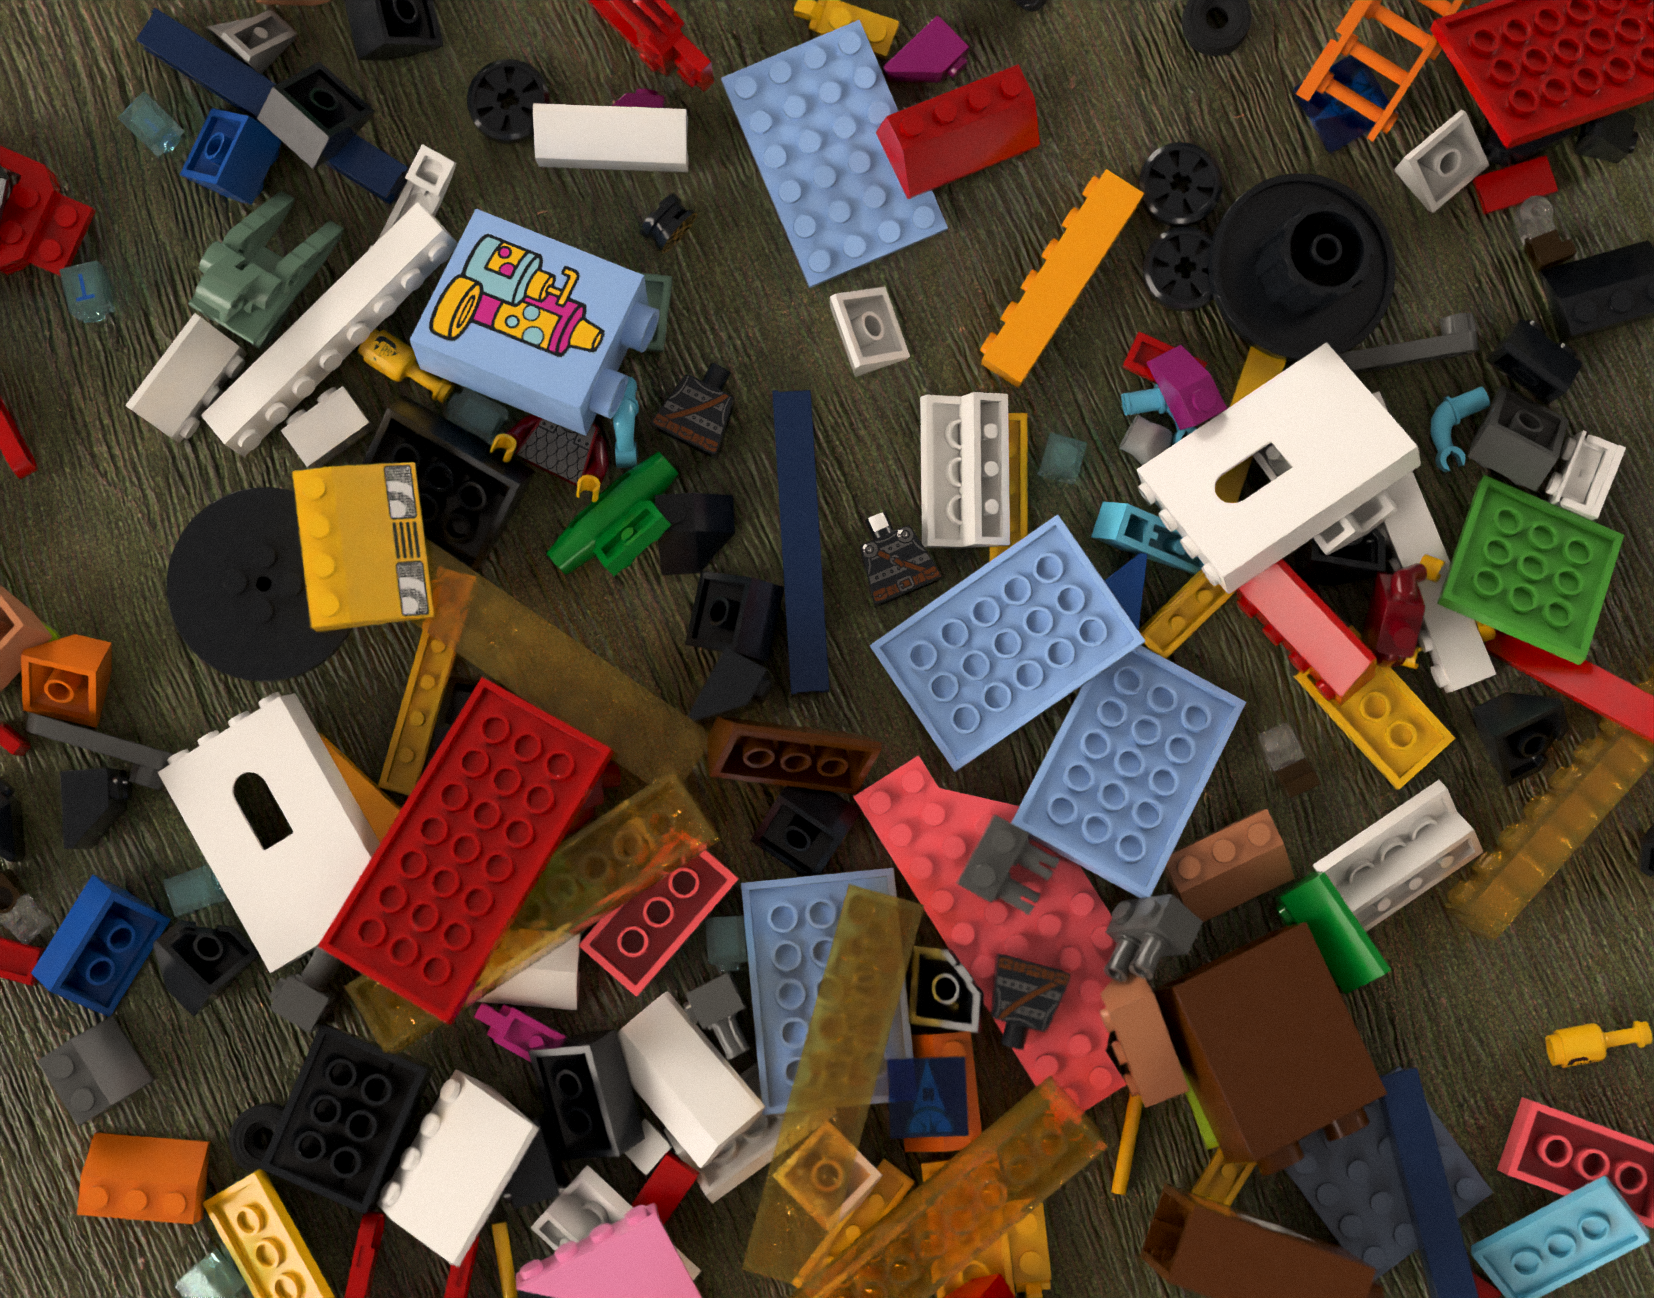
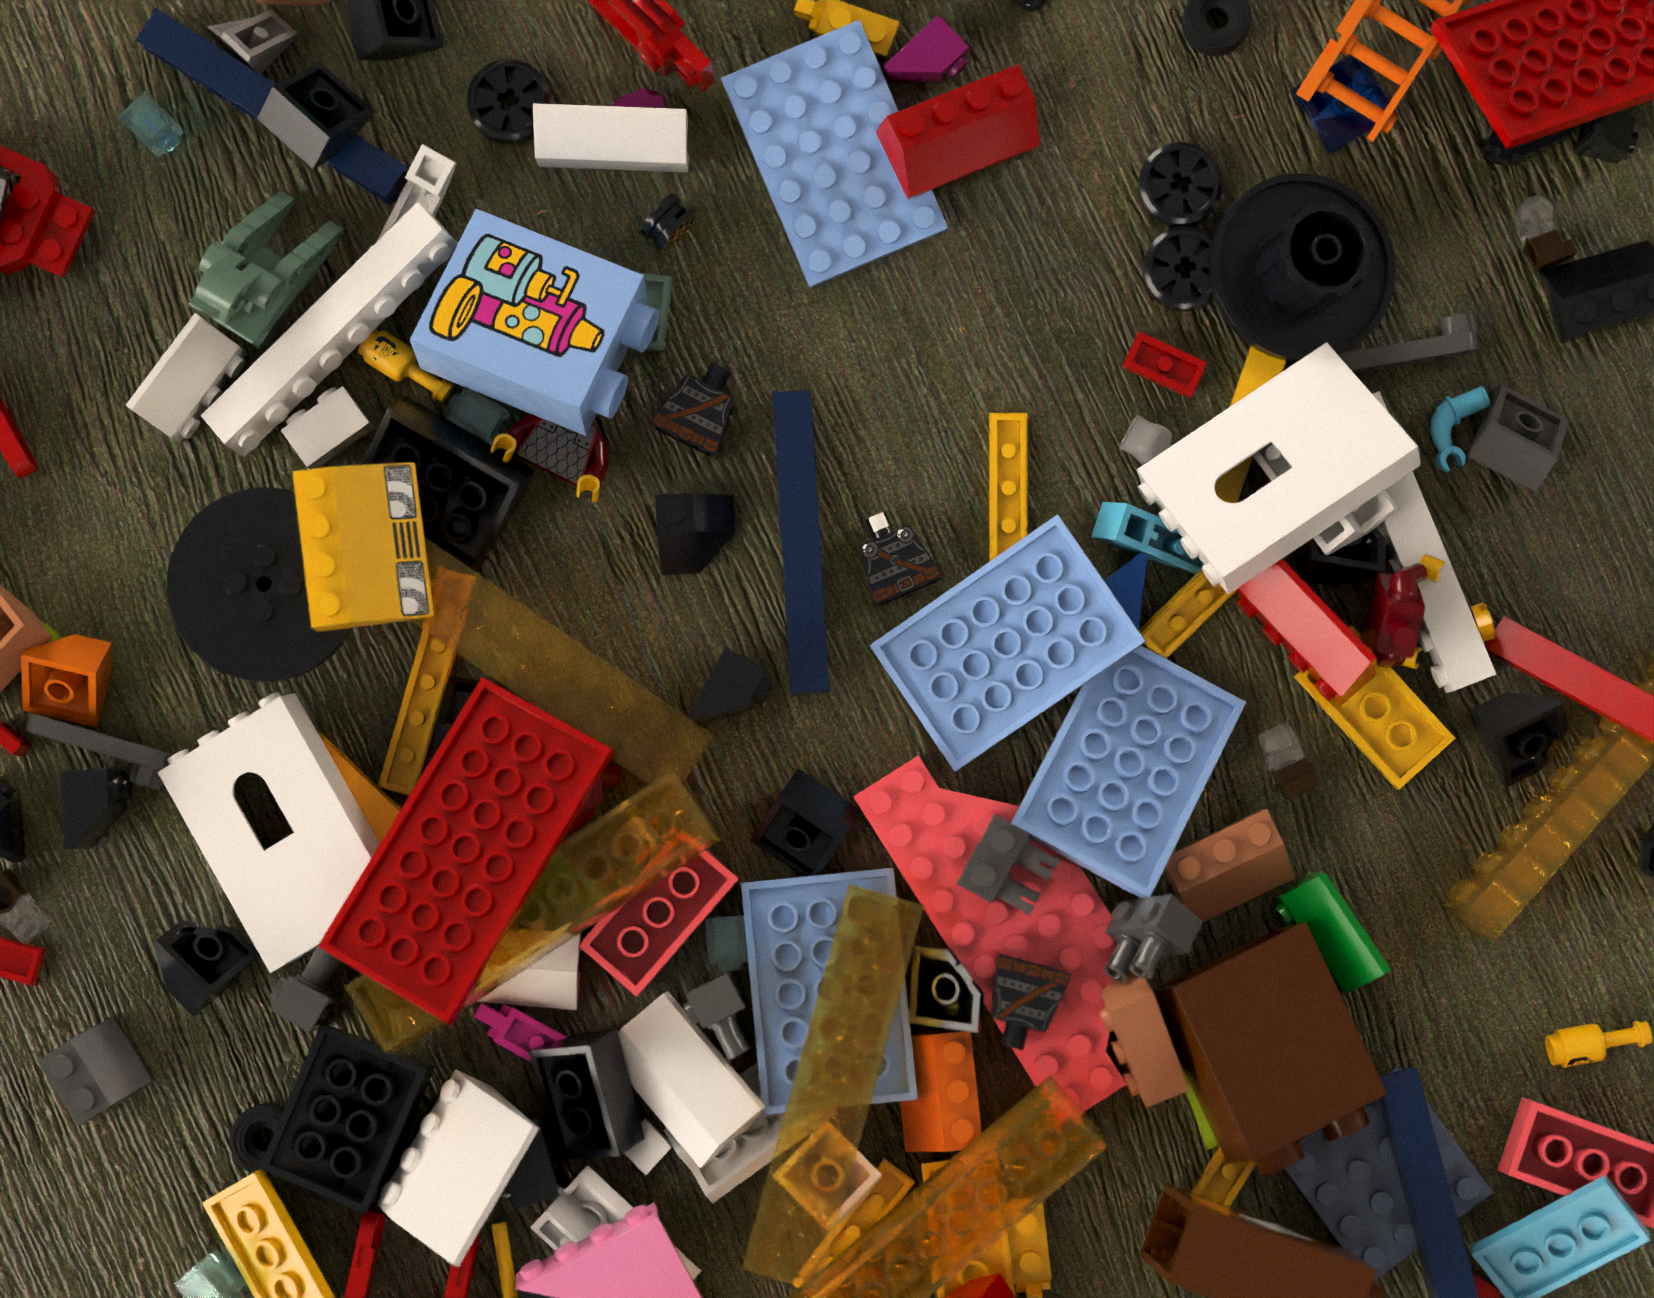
(87, 291): clear light blue brick -> none
(100, 946): blue slope -> none
(144, 1178): orange slope -> none
(194, 891): clear light blue brick -> none
(232, 155): blue slope -> none
(619, 522): green plate -> none
(624, 423): medium azure piece -> none
(667, 1186): red tile -> none
(734, 615): black slope -> none
(790, 755): reddish brown slope -> none
(868, 329): white slope -> none
(928, 1097): clear blue tile -> none
(965, 471): white slope -> none
(1062, 277): light orange brick -> none
(1062, 458): clear light blue brick -> none
(1127, 1145): yellow bar -> none
(1149, 401): medium azure piece -> none
(1186, 387): magenta slope -> none
(1401, 855): white slope -> none
(1443, 162): white slope -> none
(1514, 185): red tile -> none
(1531, 569): bright green plate -> none
(1535, 361): black slope -> none
(1584, 475): white hinge -> none

